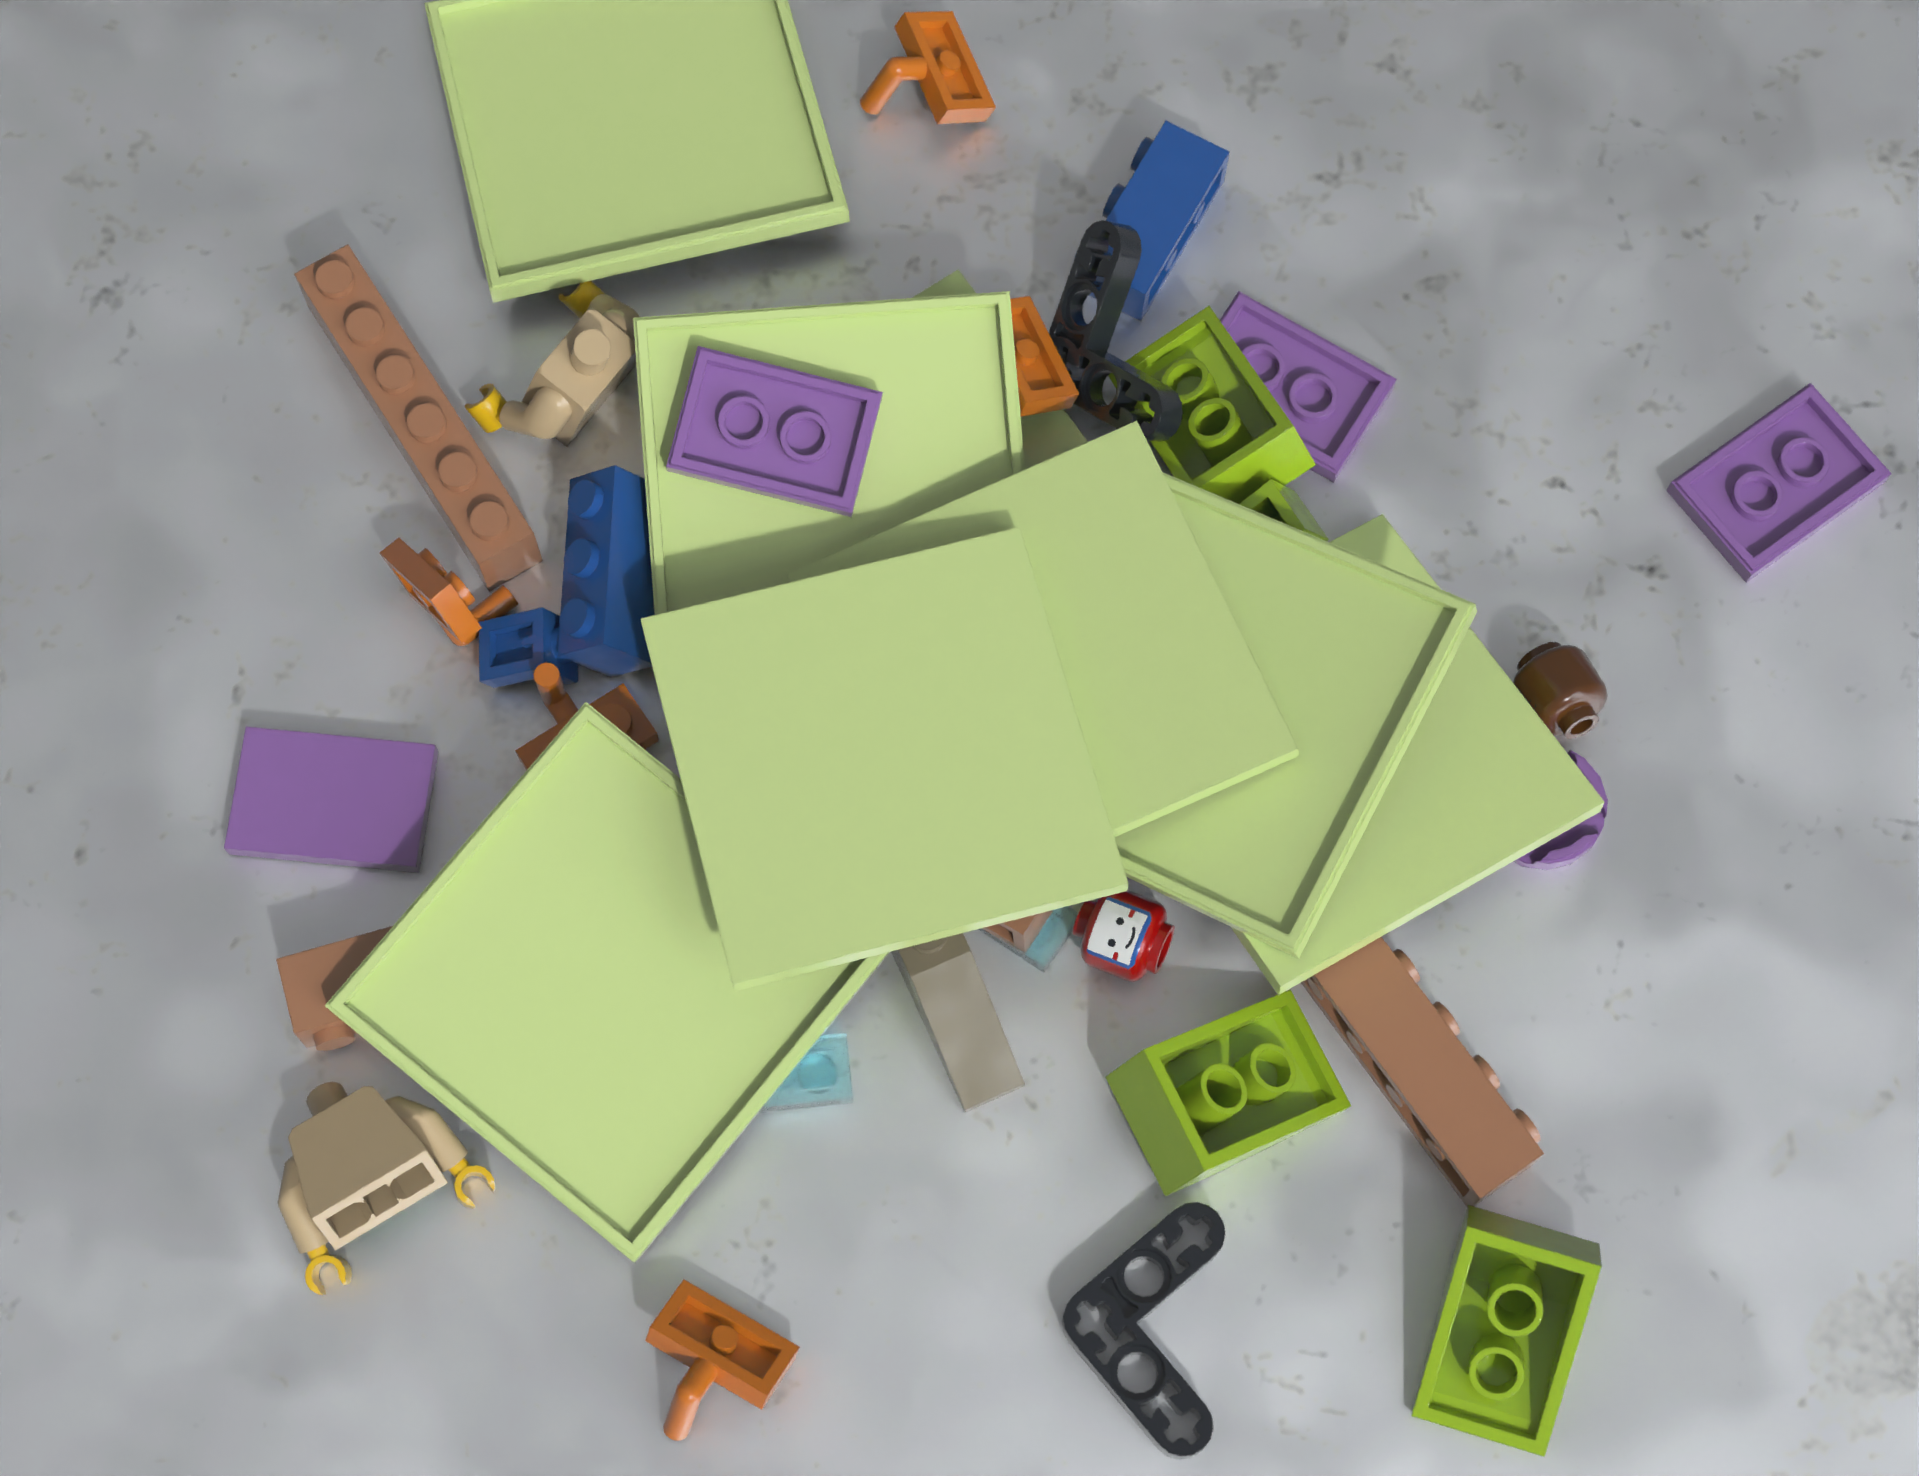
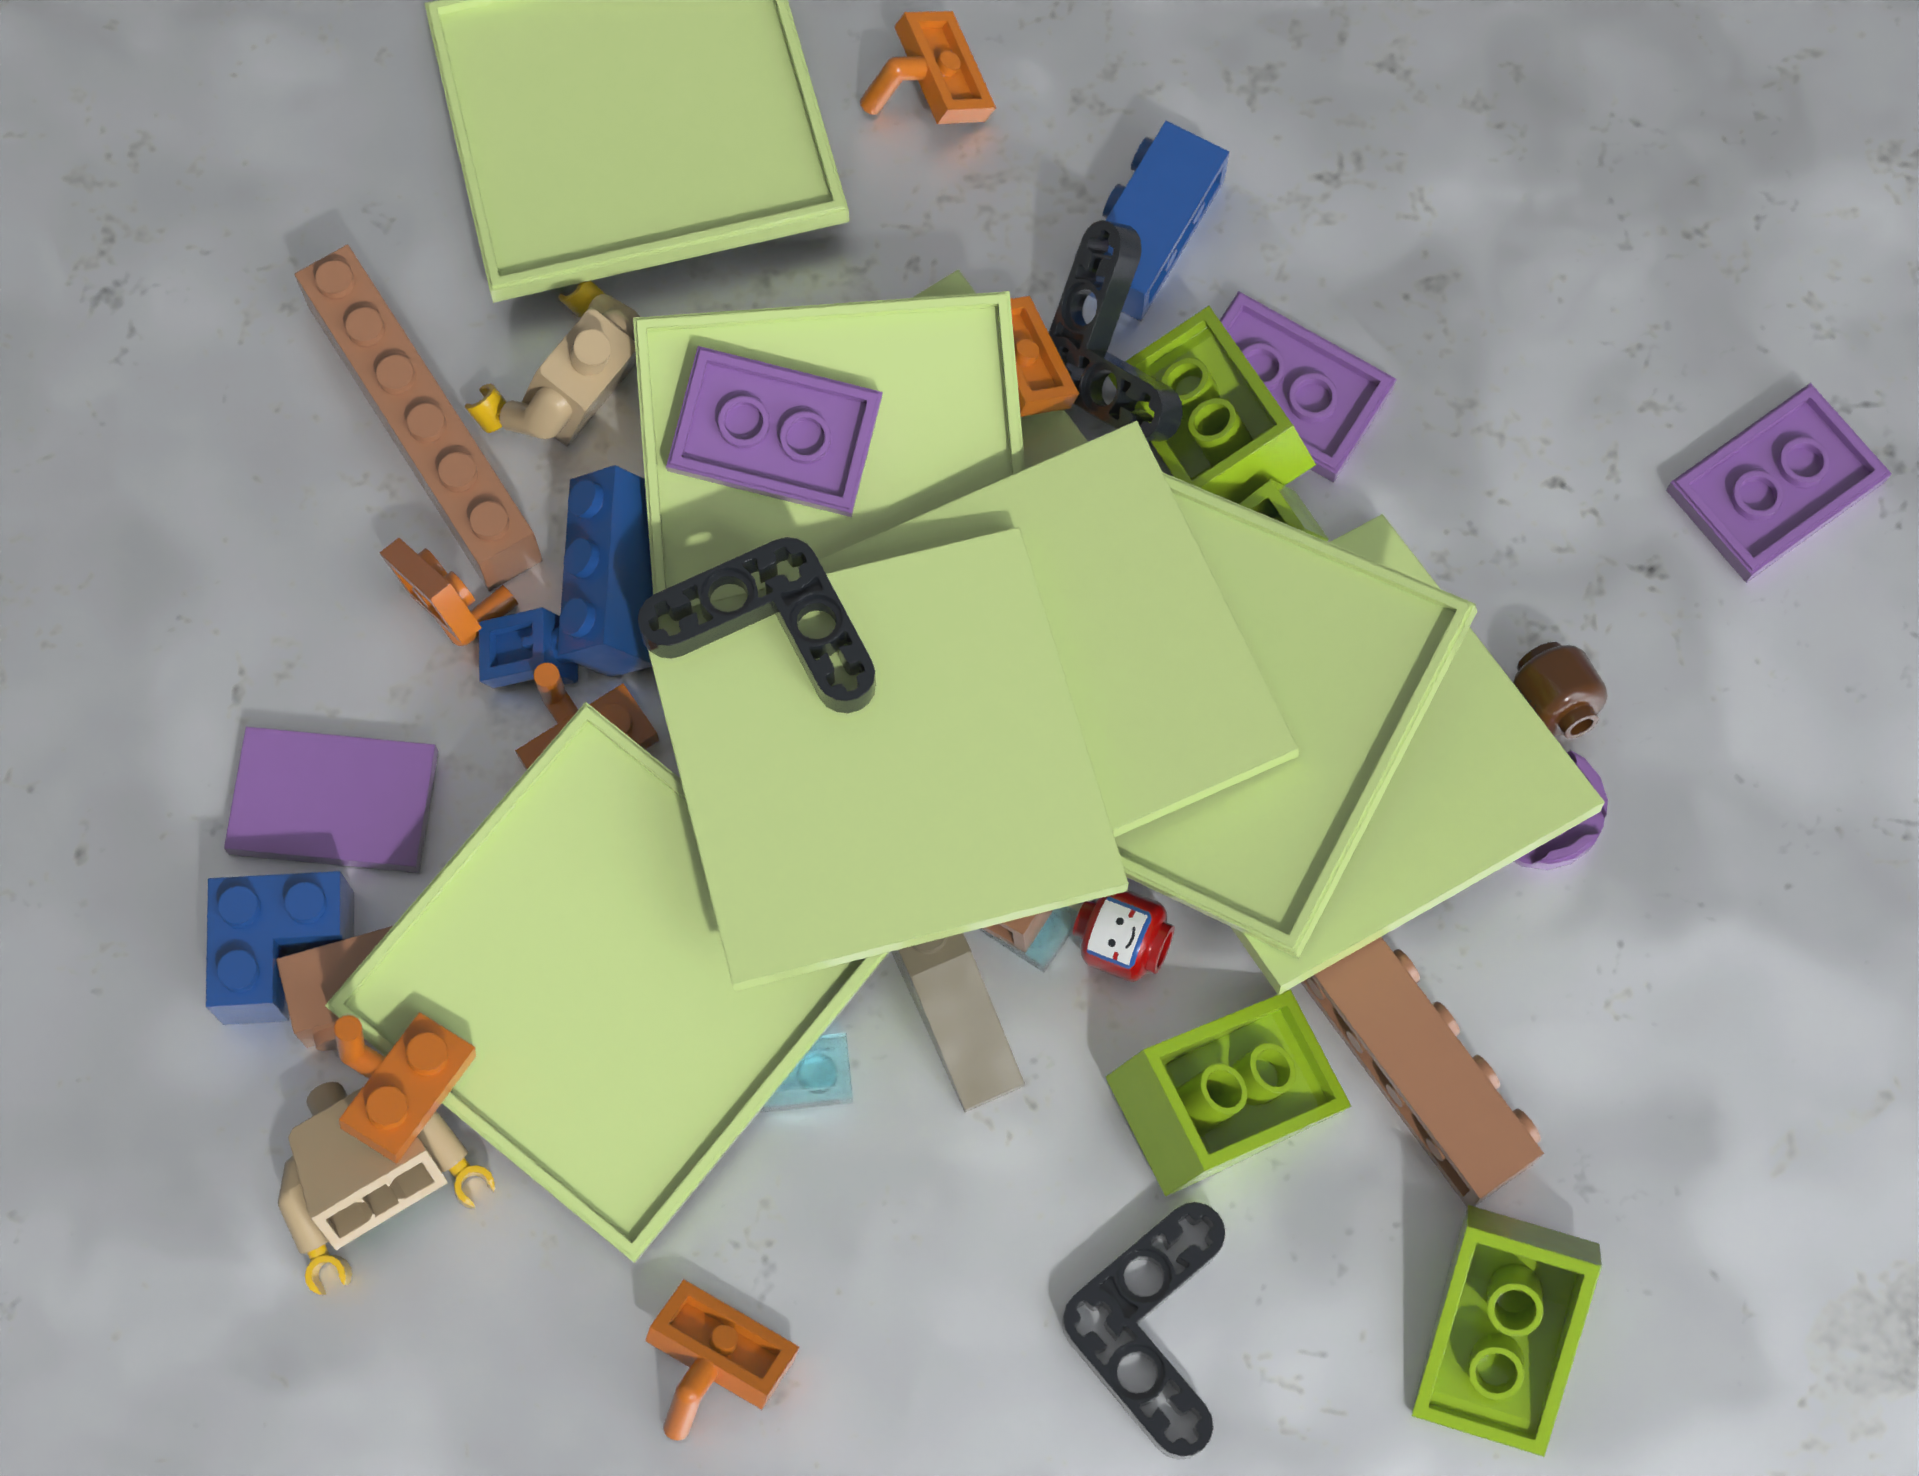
(263, 920): none -> blue brick
(402, 1086): none -> orange plate
(785, 600): none -> black beam

